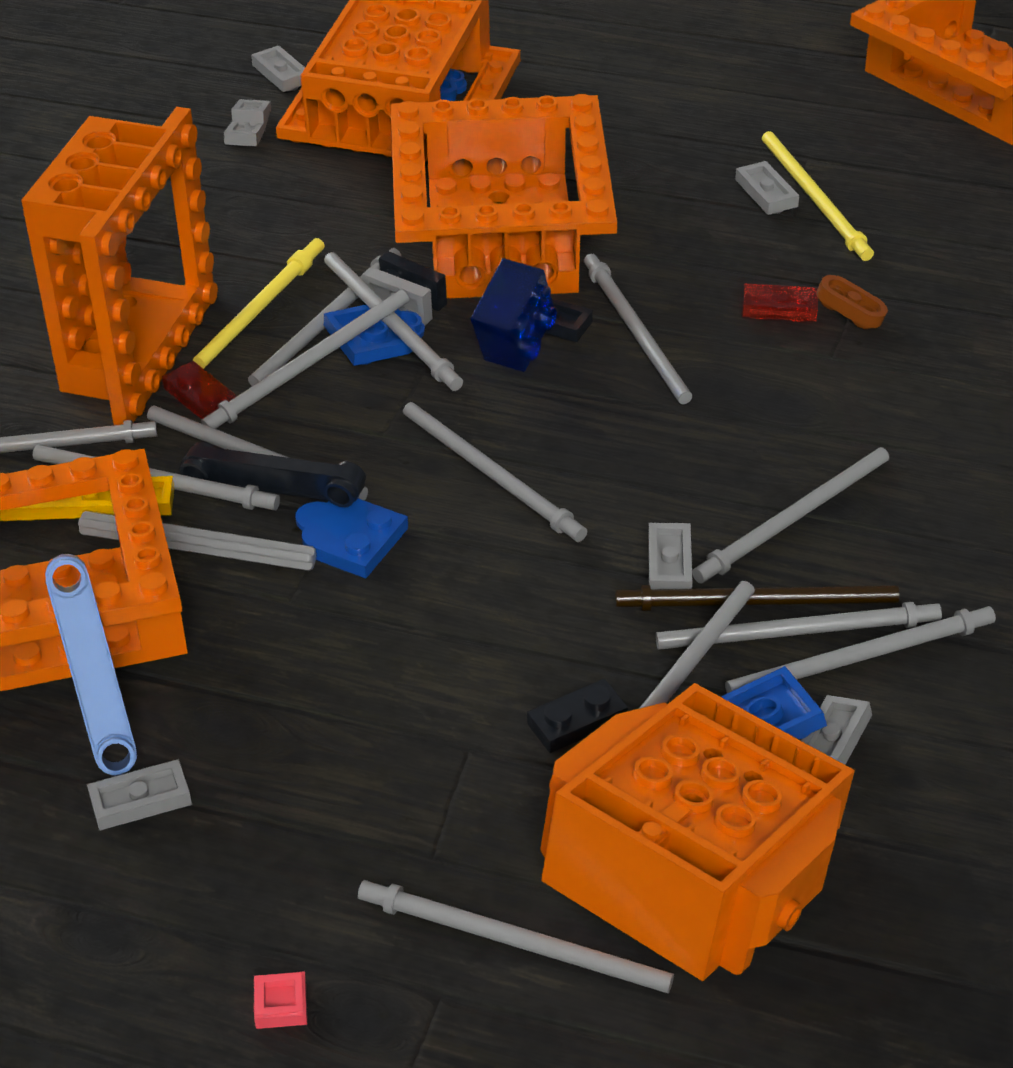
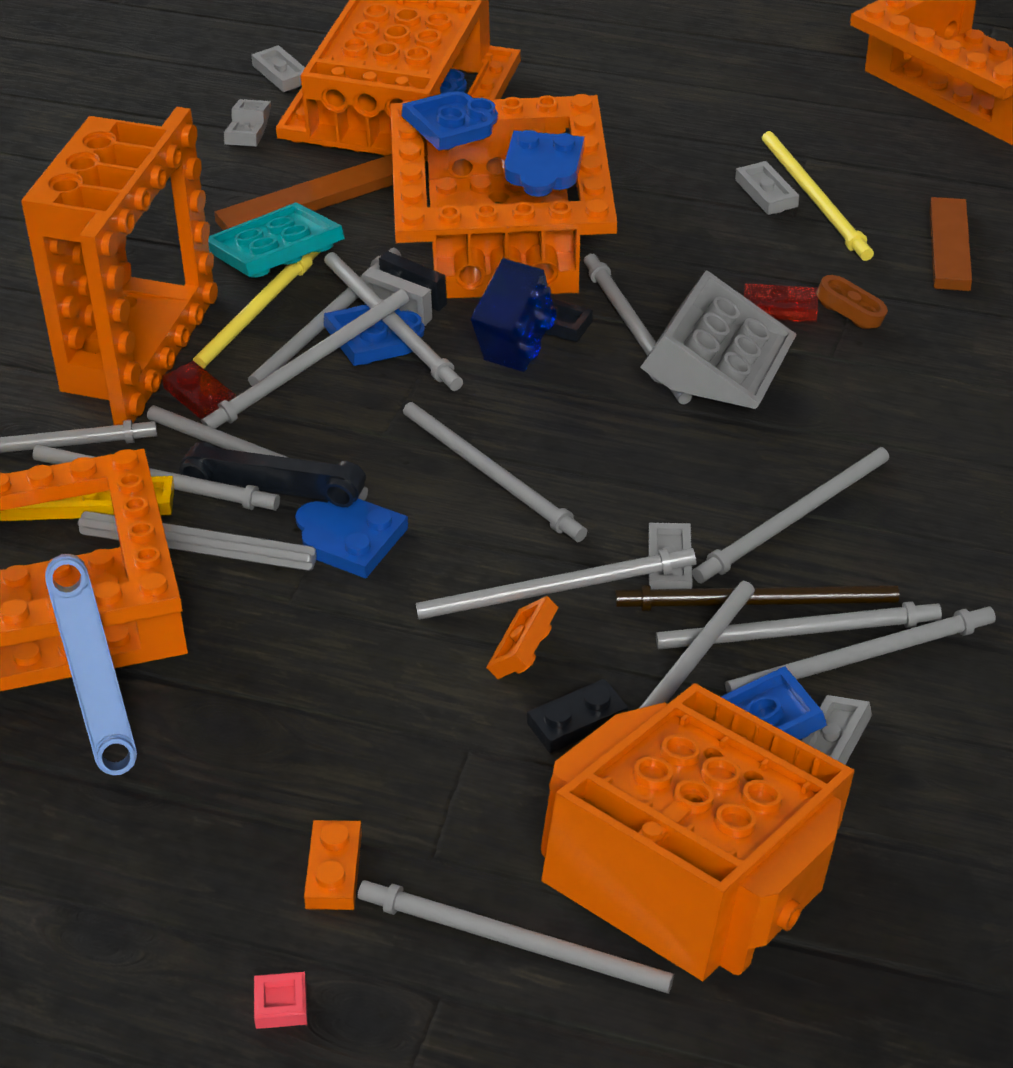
(139, 794): light grey plate -> none
(275, 239): none -> teal plate
(314, 193): none -> dark orange tile
(333, 865): none -> orange plate
(451, 118): none -> blue plate
(522, 638): none -> orange plate
(543, 161): none -> blue plate
(664, 562): none -> light grey bar
(719, 346): none -> light grey slope
(950, 244): none -> dark orange tile

